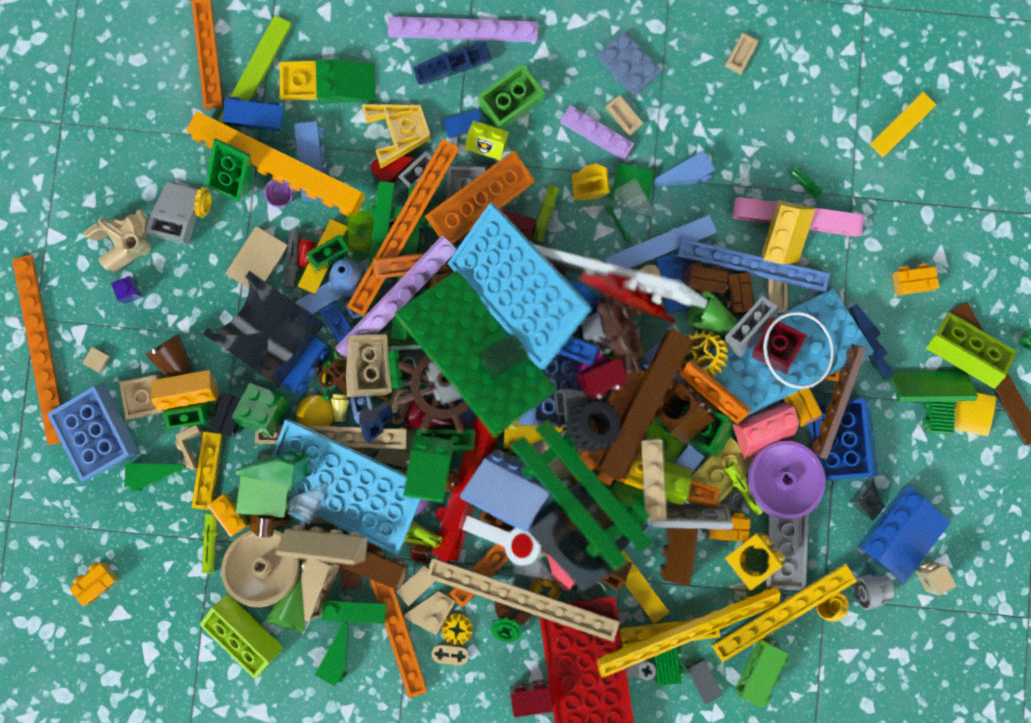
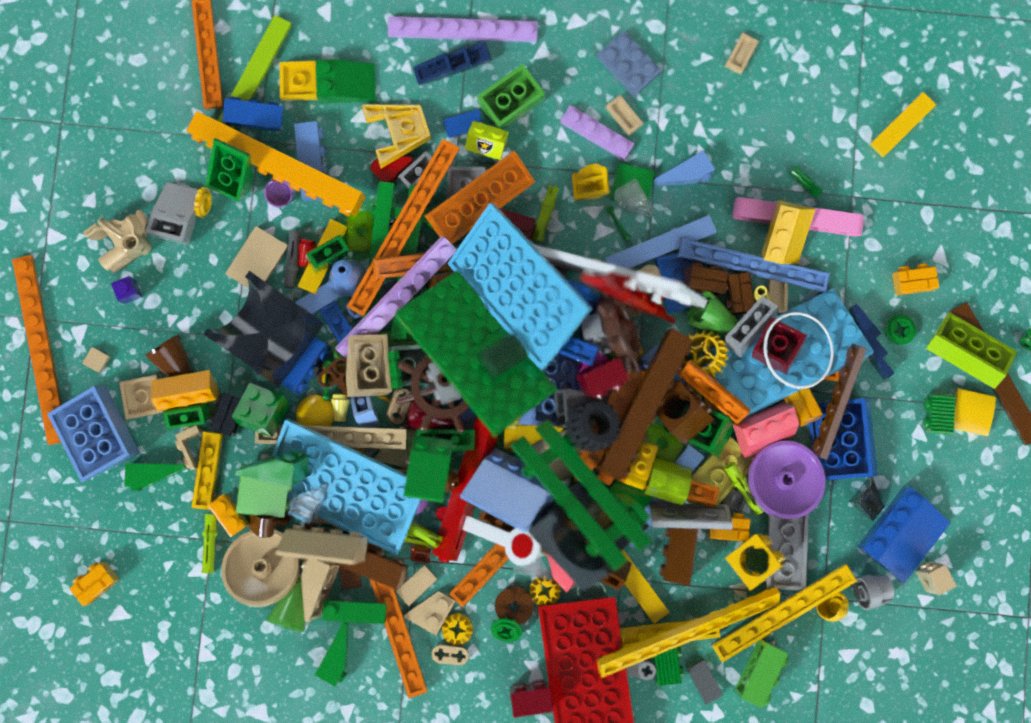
(241, 635): lime slope -> none
(372, 421): dark blue brick -> none
(523, 599): tan plate -> none
(654, 479): tan plate -> none
(760, 289): none -> light yellow cone
(902, 321): none -> green gear
(933, 386): green tile -> none

